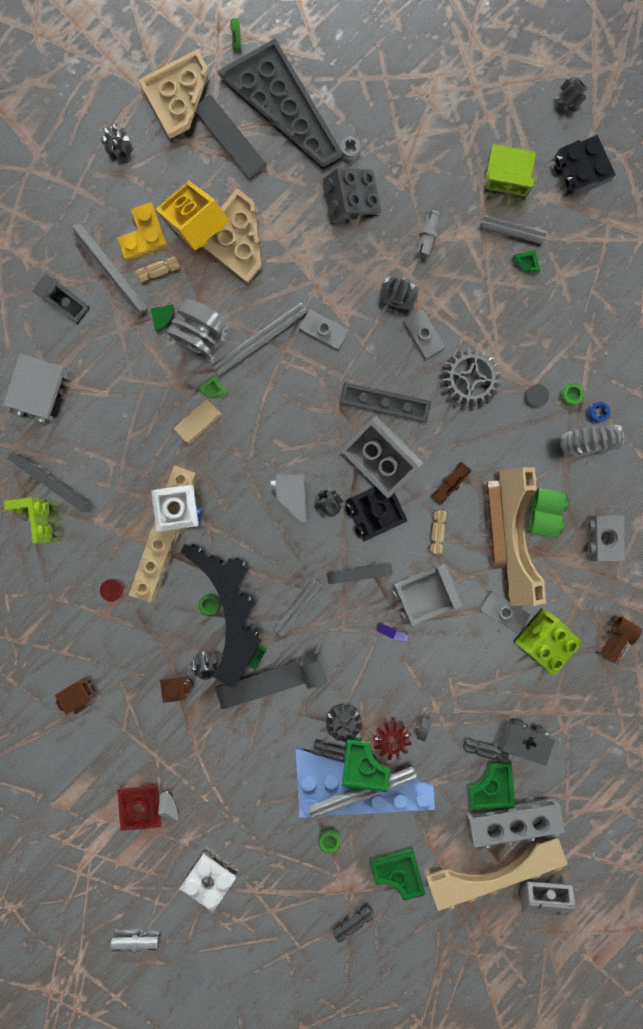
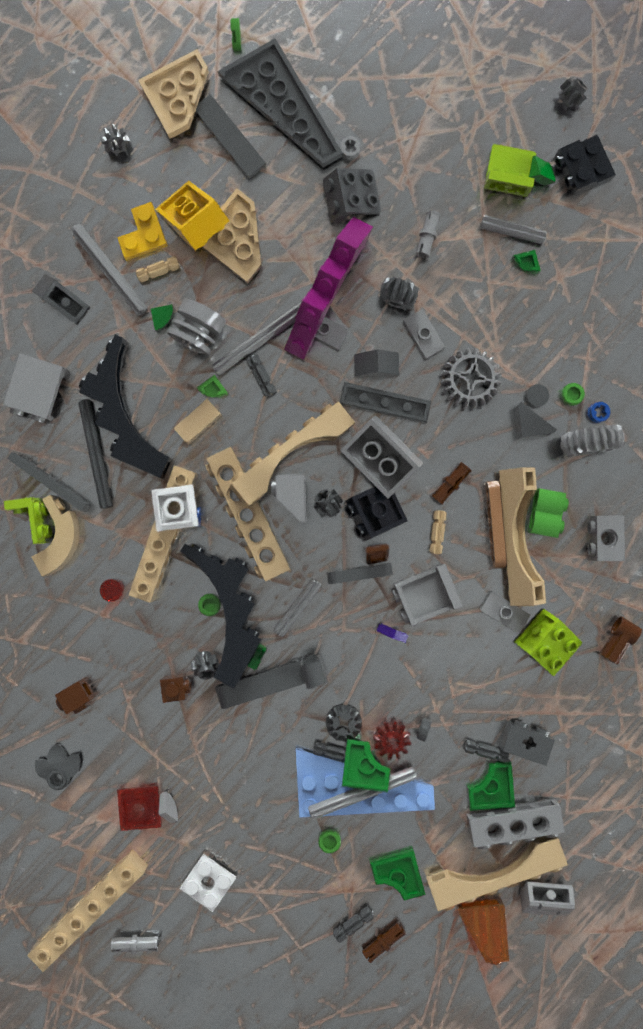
(57, 763): none -> dark grey plate
(65, 539): none -> tan arch
(87, 910): none -> tan brick
(95, 454): none -> dark grey axle
(106, 389): none -> black arch
(228, 460): none -> tan brick
(261, 375): none -> dark grey axle
(326, 285): none -> magenta arch
(327, 427): none -> tan arch
(376, 363): none -> dark grey slope
(376, 553): none -> reddish brown slope
(384, 942): none -> reddish brown pin
(487, 926): none -> clear orange slope
(530, 424): none -> dark grey slope
(541, 171): none -> green slope

